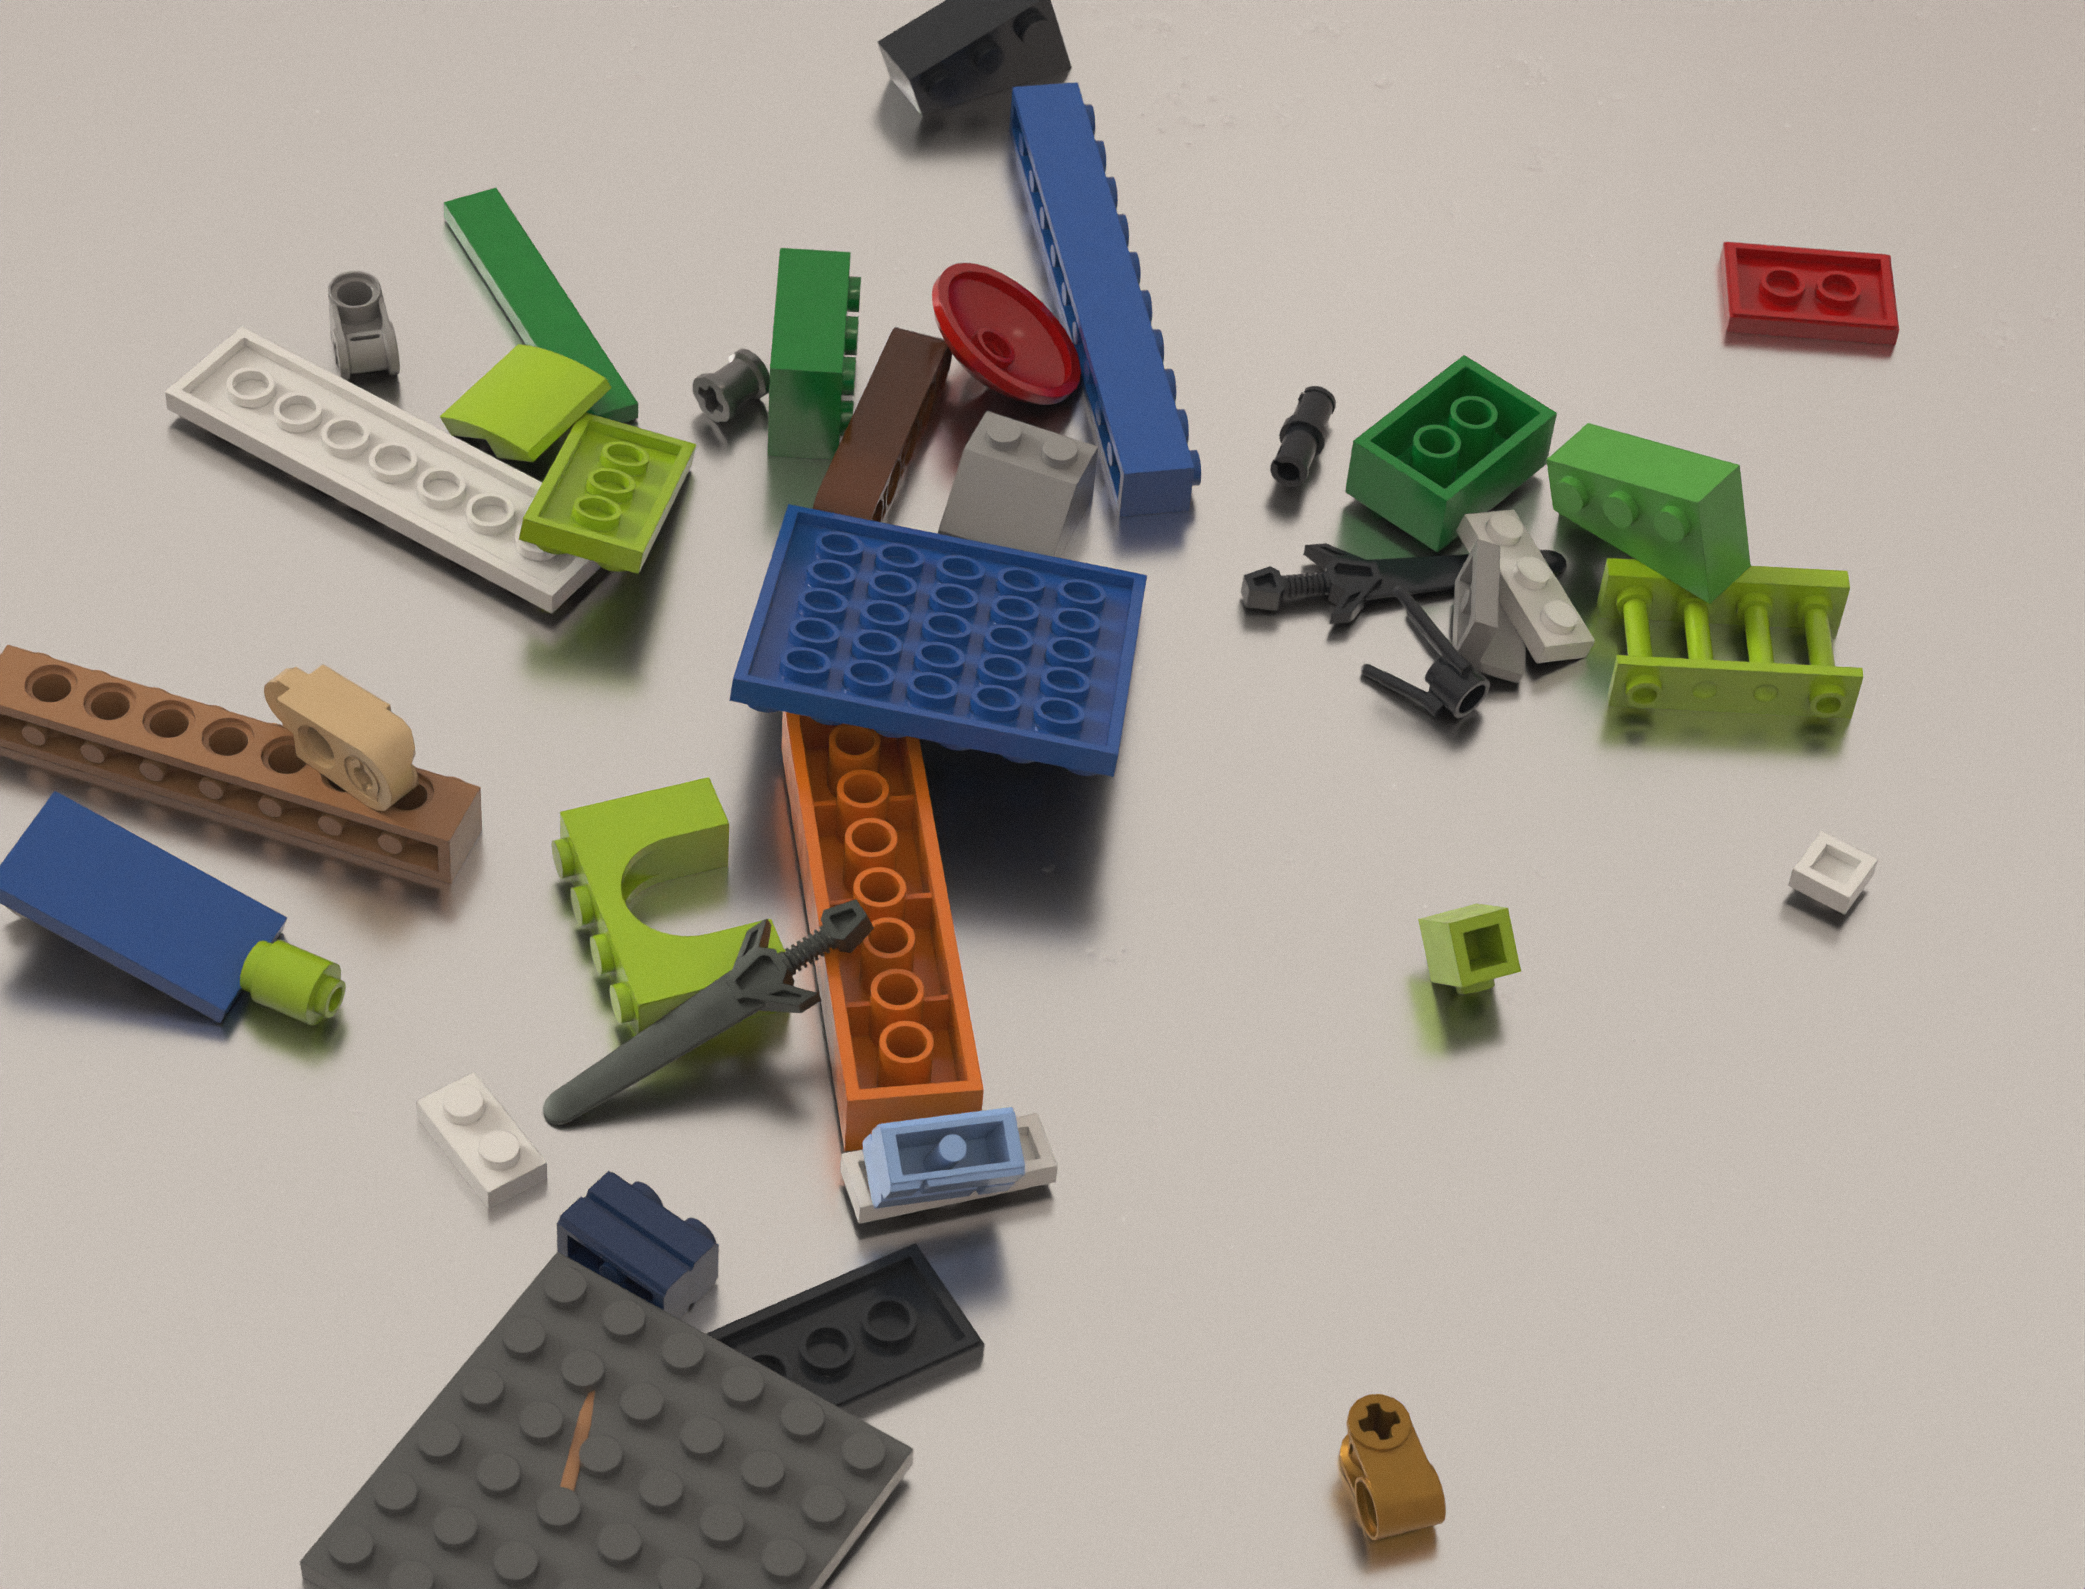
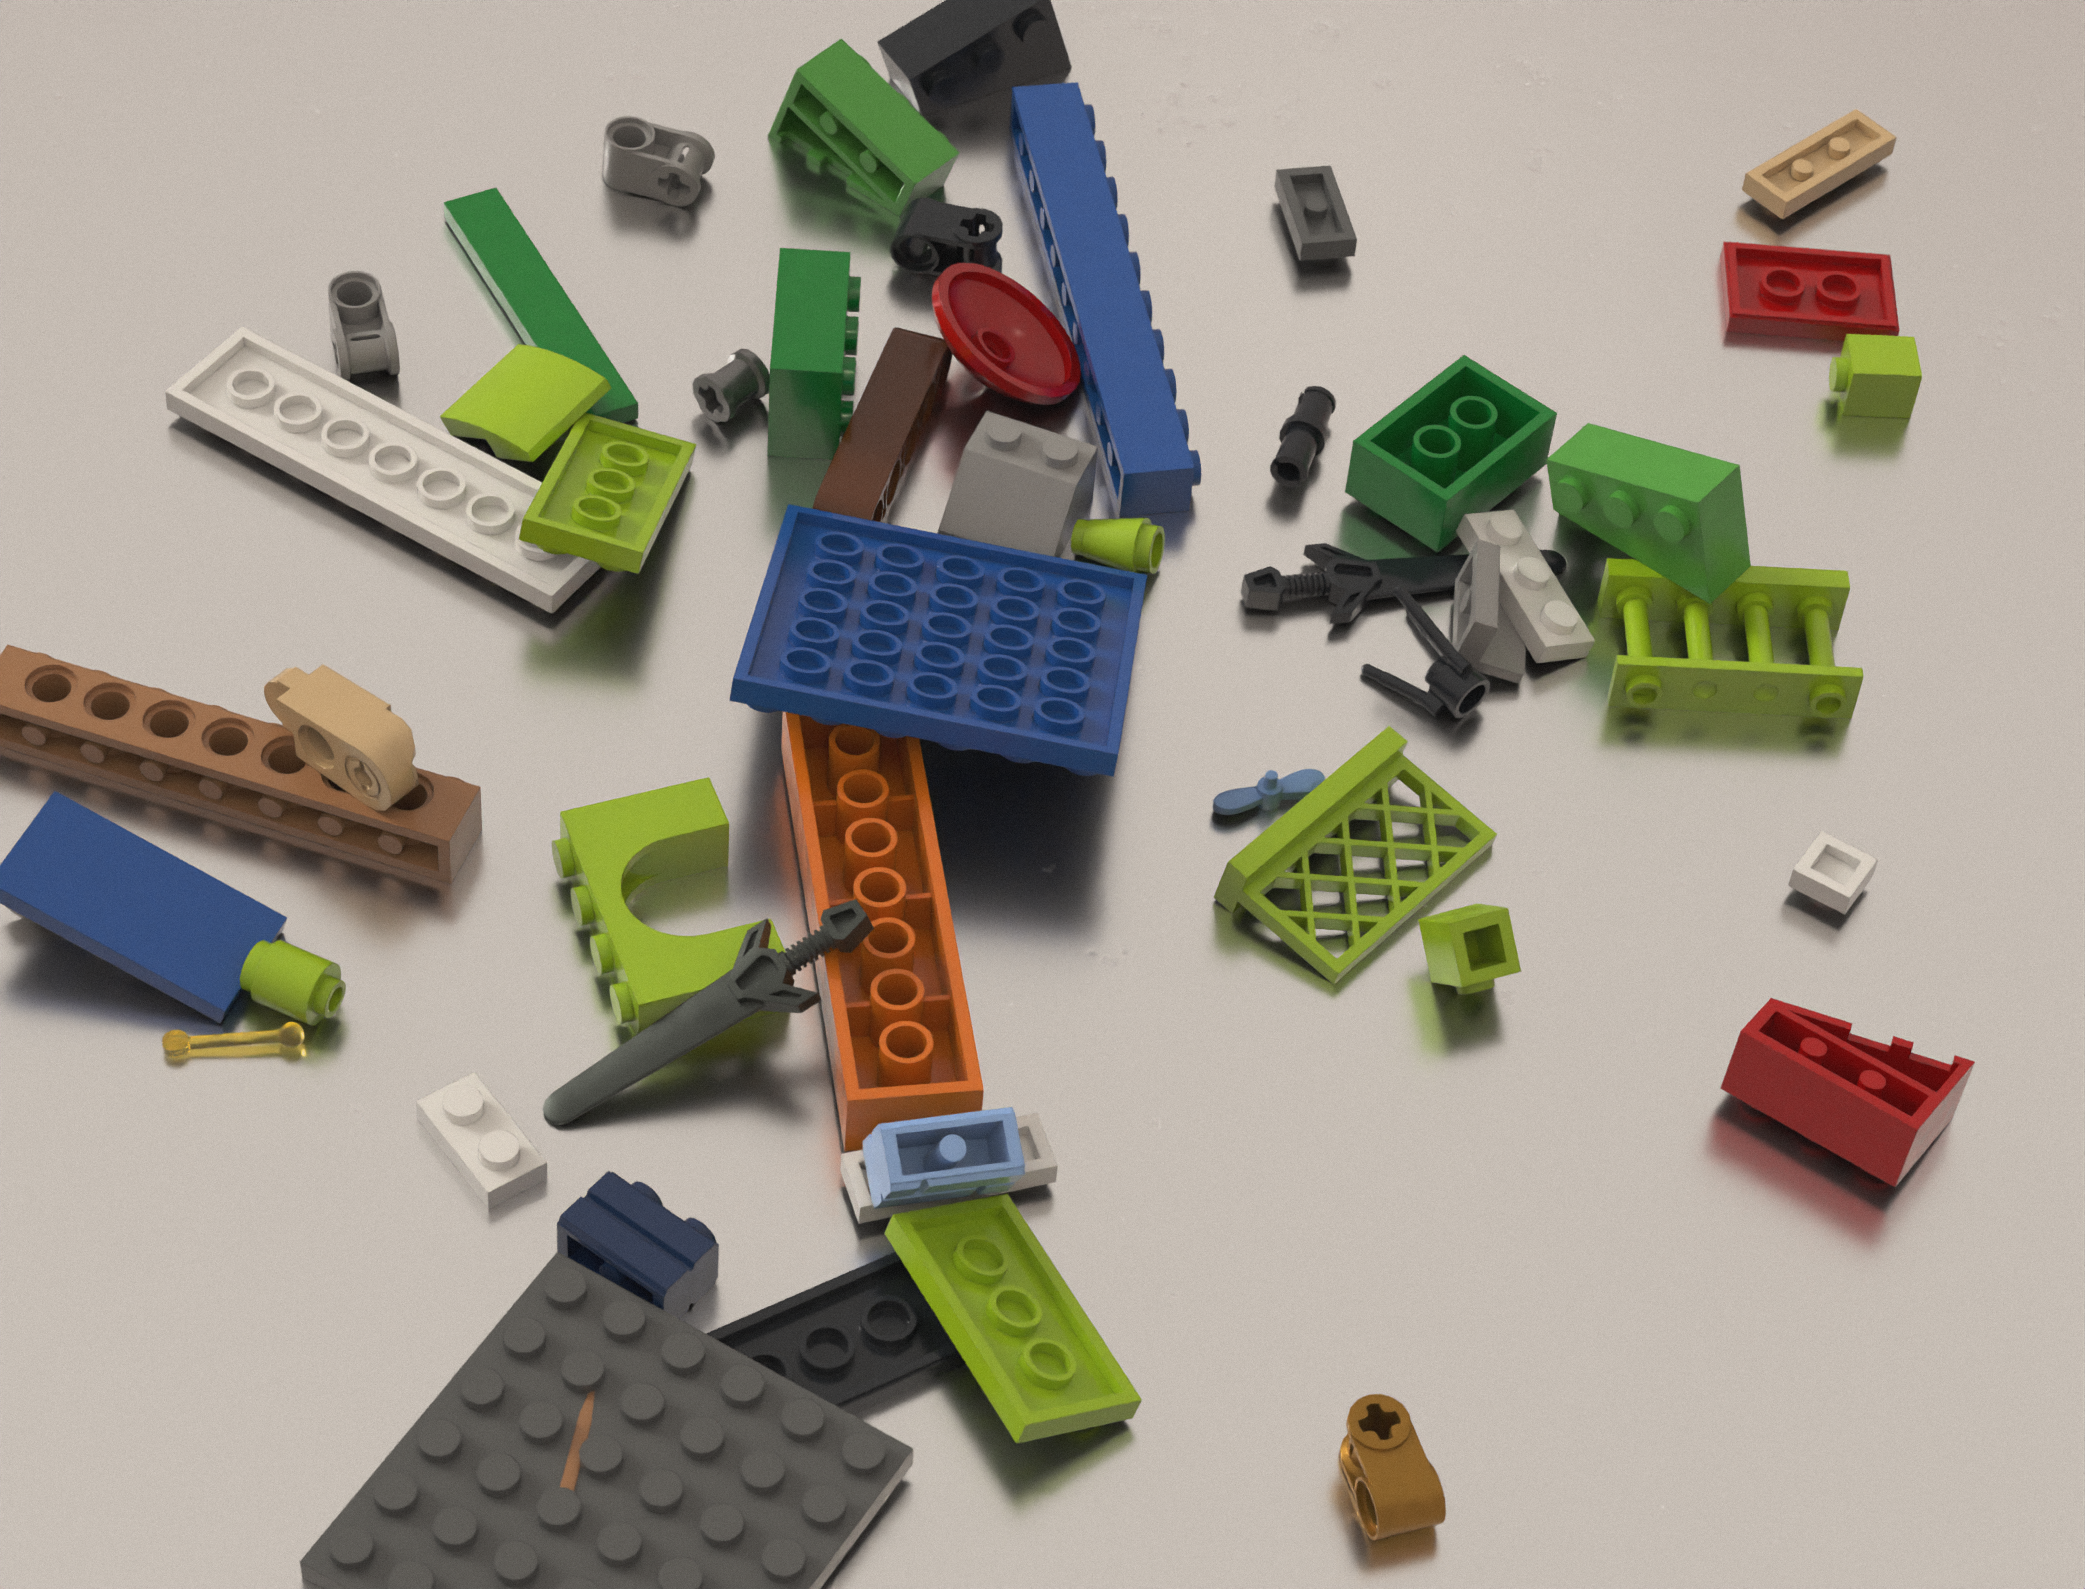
(178, 1044): none -> clear yellow hinge
(650, 160): none -> light grey piece
(864, 129): none -> bright green wedge
(944, 234): none -> black piece
(1012, 1318): none -> lime plate
(1120, 543): none -> lime cone
(1268, 792): none -> medium blue piece
(1309, 829): none -> lime fence
(1315, 213): none -> dark grey plate
(1819, 163): none -> tan plate
(1844, 1090): none -> red wedge
(1876, 376): none -> lime brick

